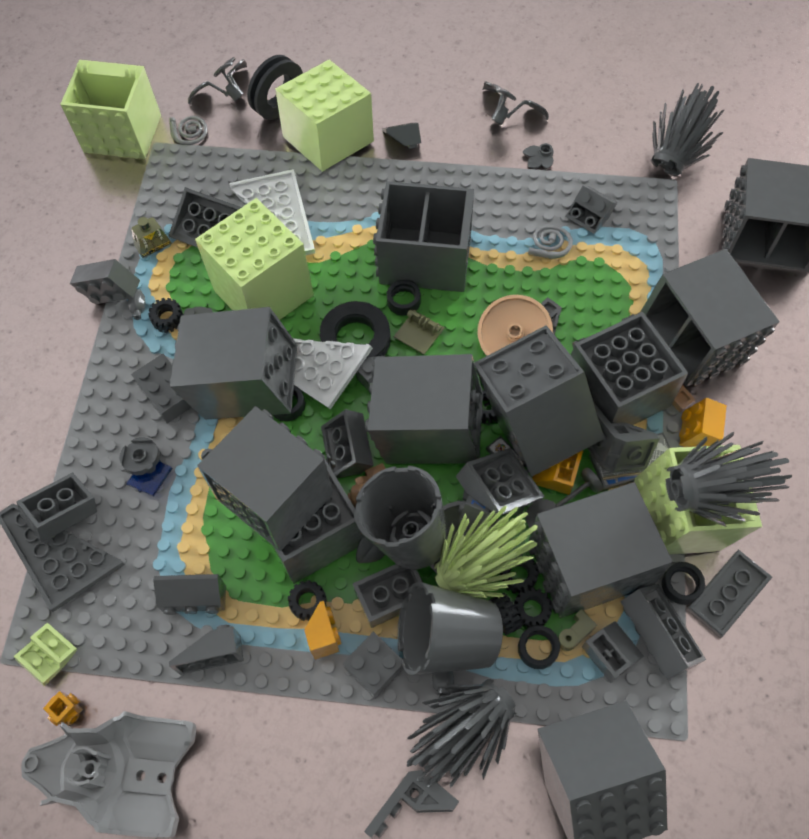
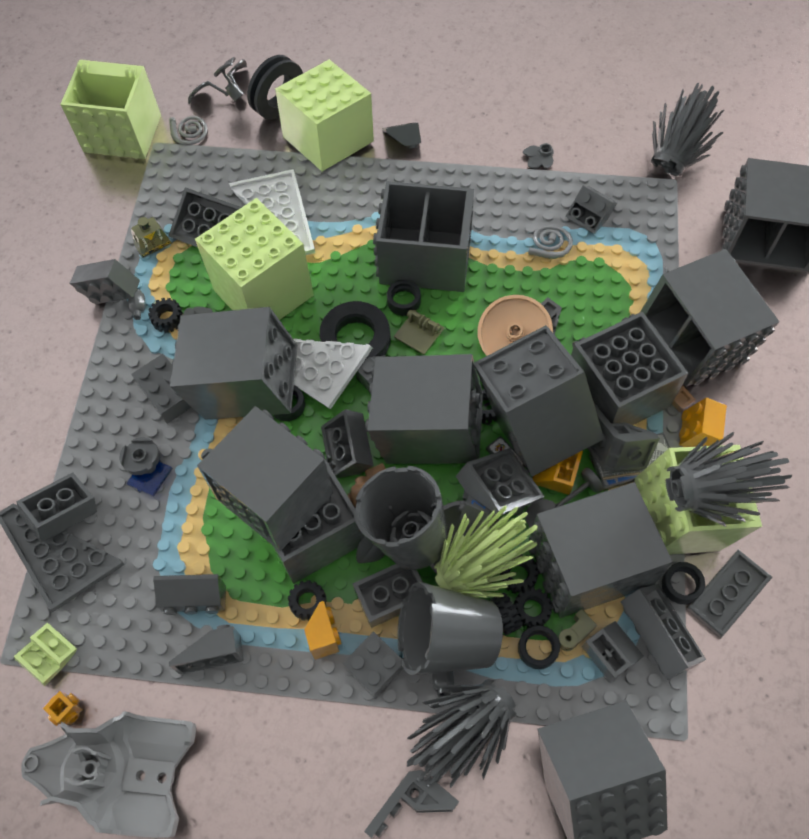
(501, 111): dark grey plant -> none

